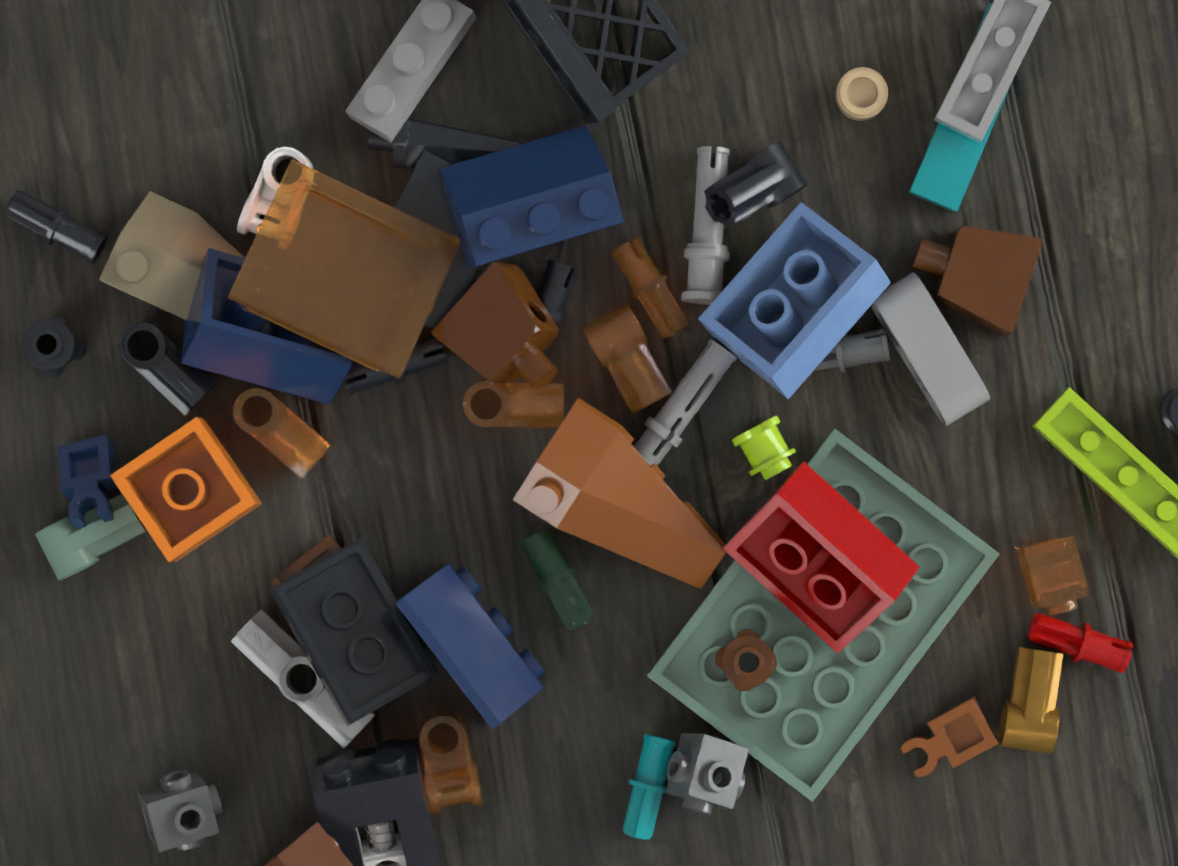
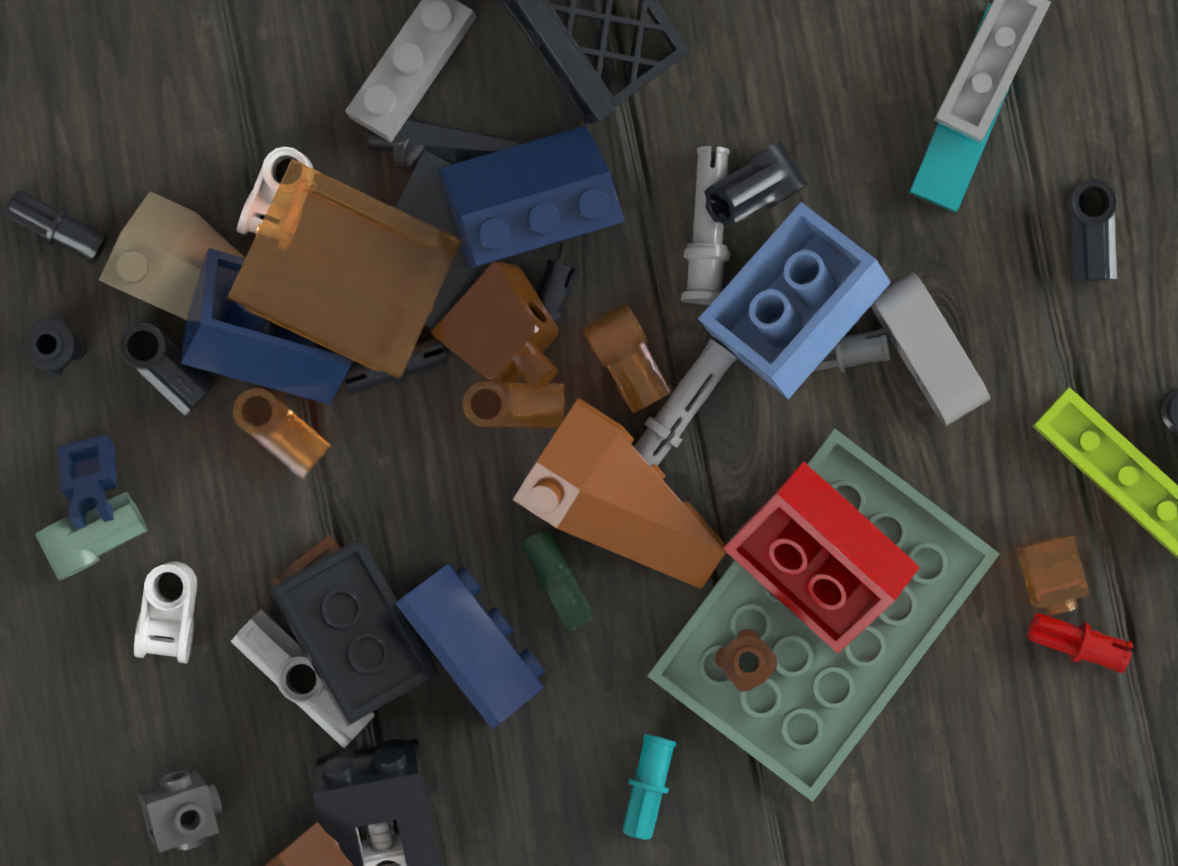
(167, 616): none -> white piece
(186, 489): orange brick -> none
(449, 766): clear orange piece -> none
(650, 288): clear orange axle -> none
(706, 772): dark grey brick -> none
(765, 448): lime brick -> none
(861, 93): tan tile -> none
(957, 734): dark orange plate -> none
(981, 273): reddish brown torso -> none
(1030, 714): pearl gold piece -> none
(1092, 238): none -> black piece

